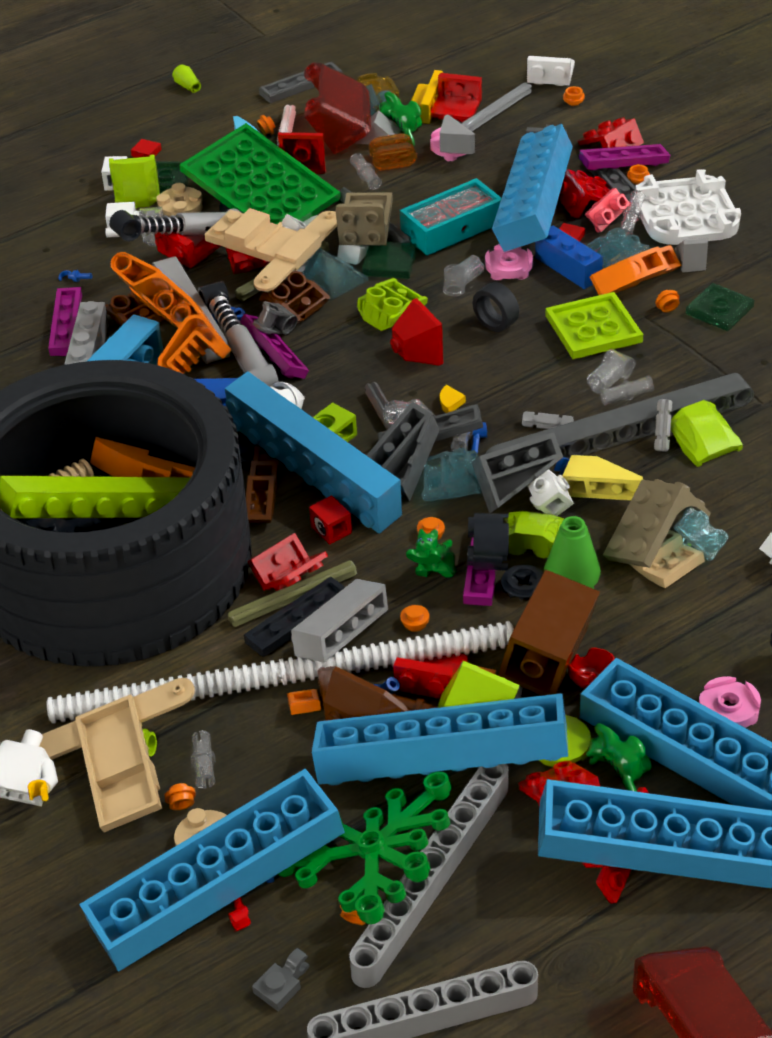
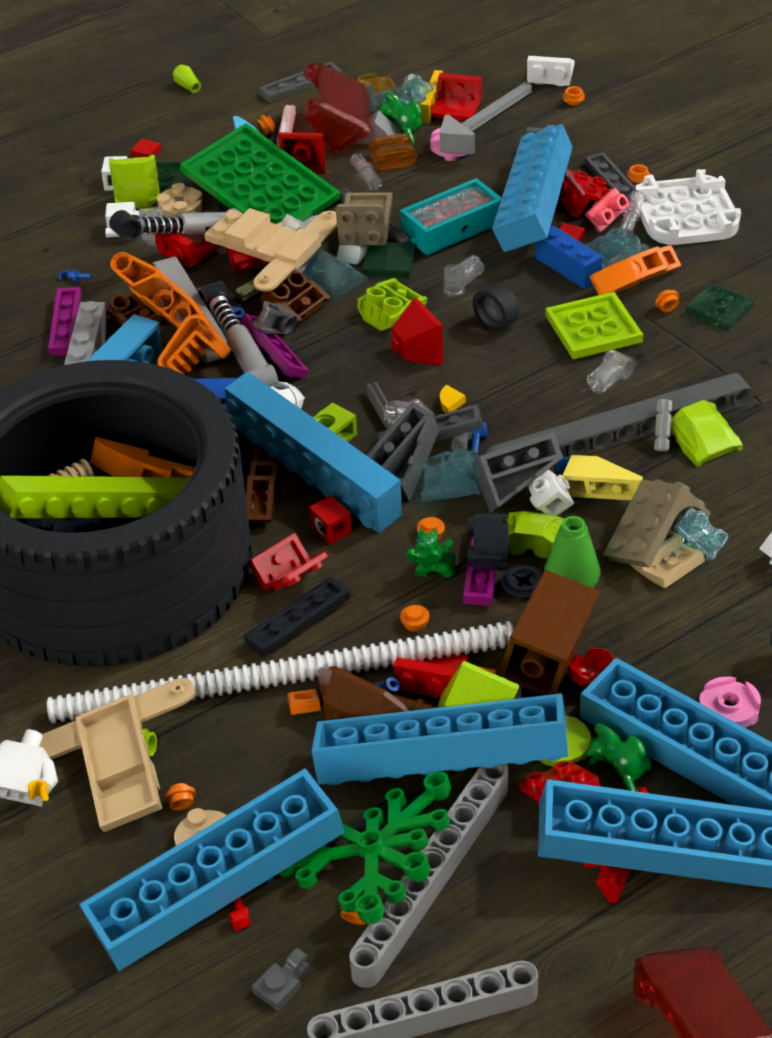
(203, 759): clear pin -> none
(288, 594): olive axle -> none
(339, 620): light grey brick -> none
(413, 89): none -> clear light blue hips
(500, 268): bright pink plate -> none
(544, 420): light grey axle -> none
(615, 134): red bracket -> none
(624, 156): magenta plate -> none
(626, 390): clear pin -> none
(692, 254): light grey slope -> none

